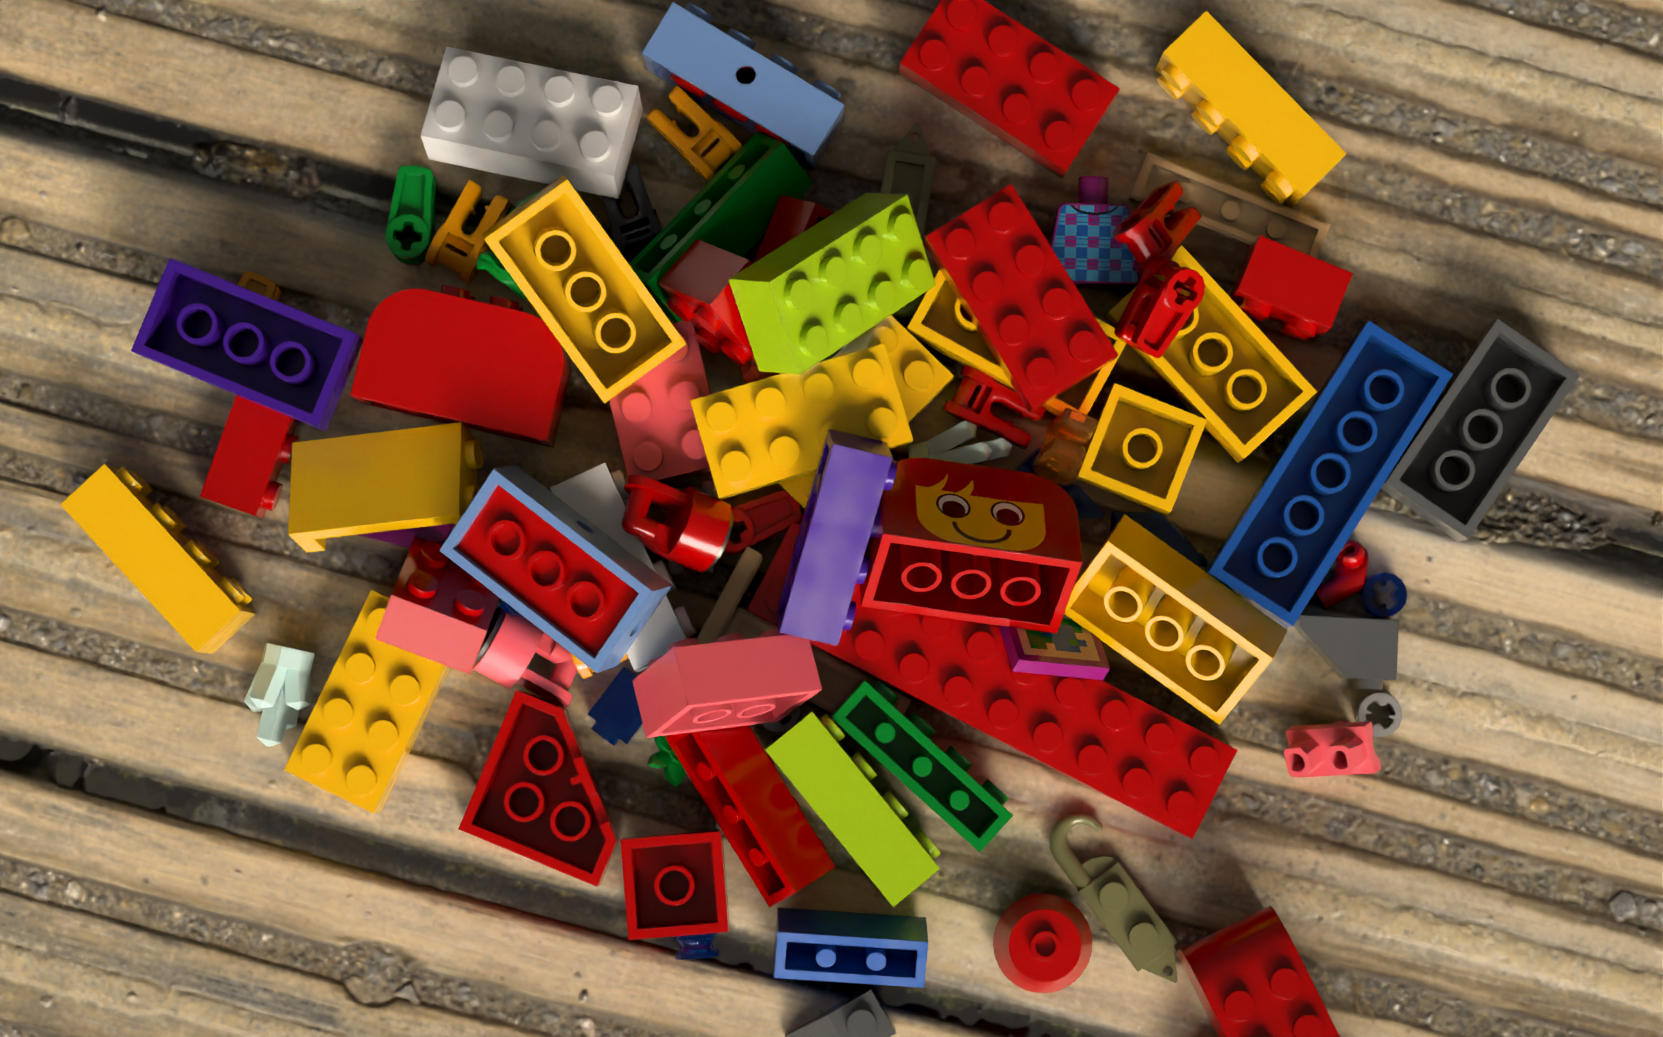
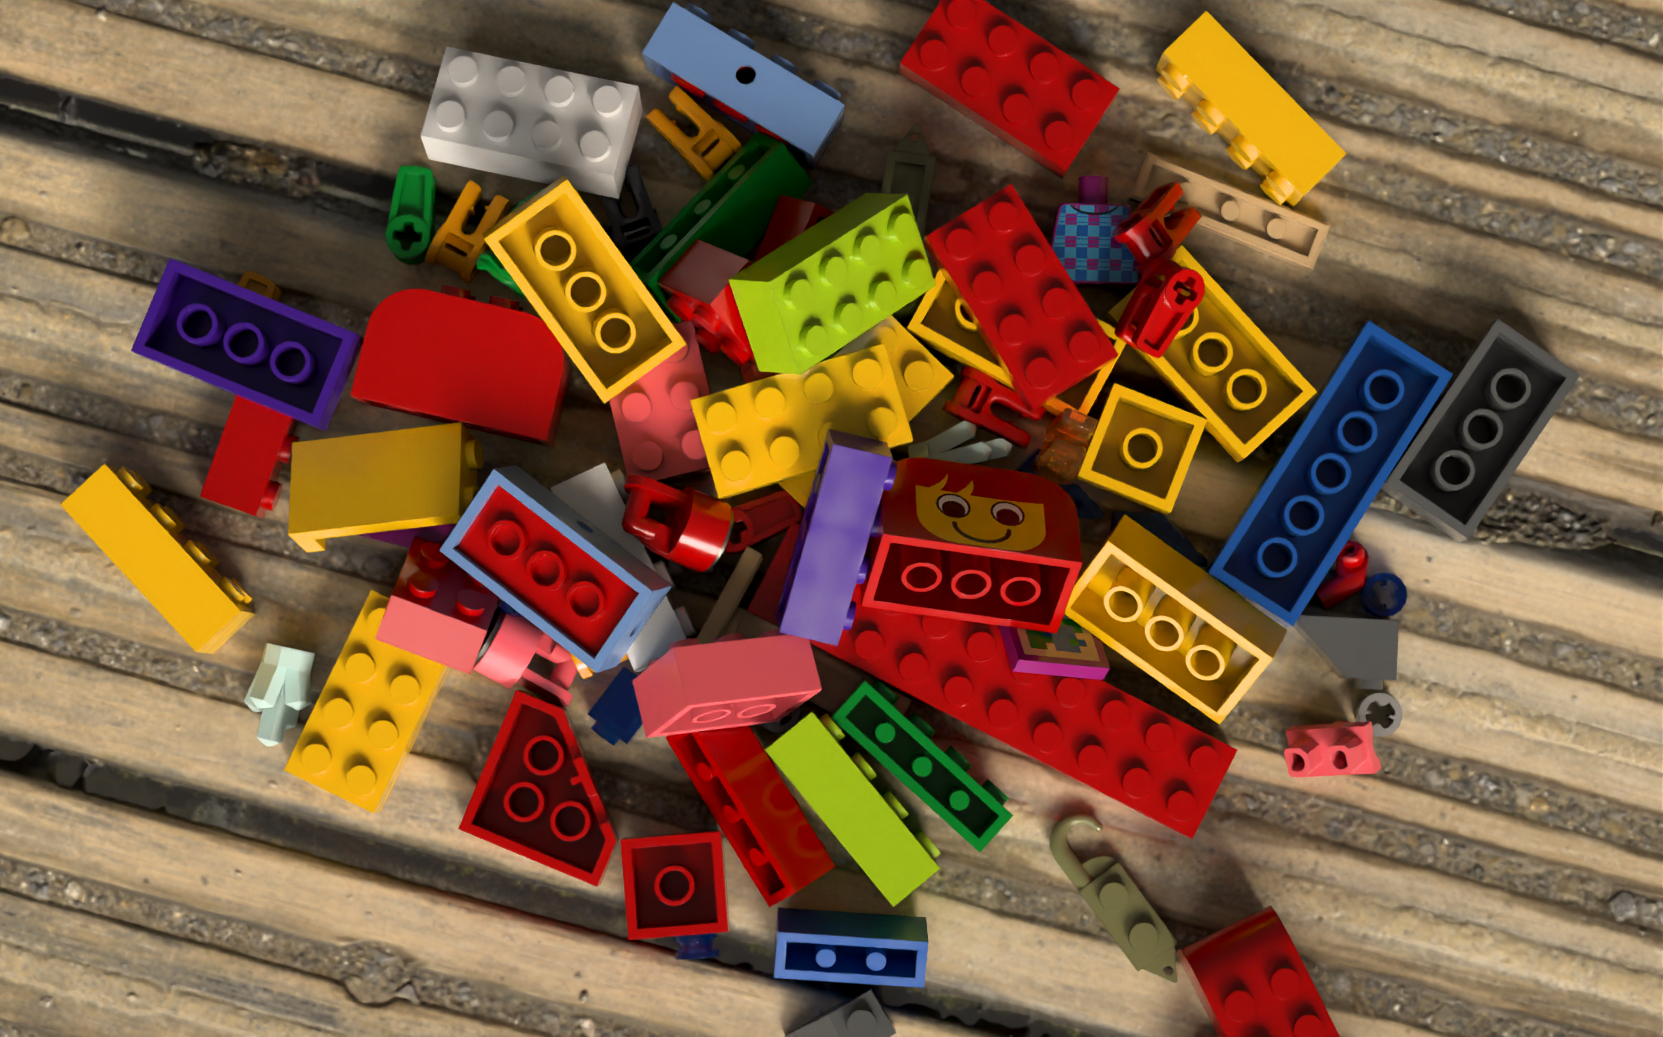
(668, 760): green plant -> none
(1042, 943): red cone -> none
(1289, 289): red brick -> none

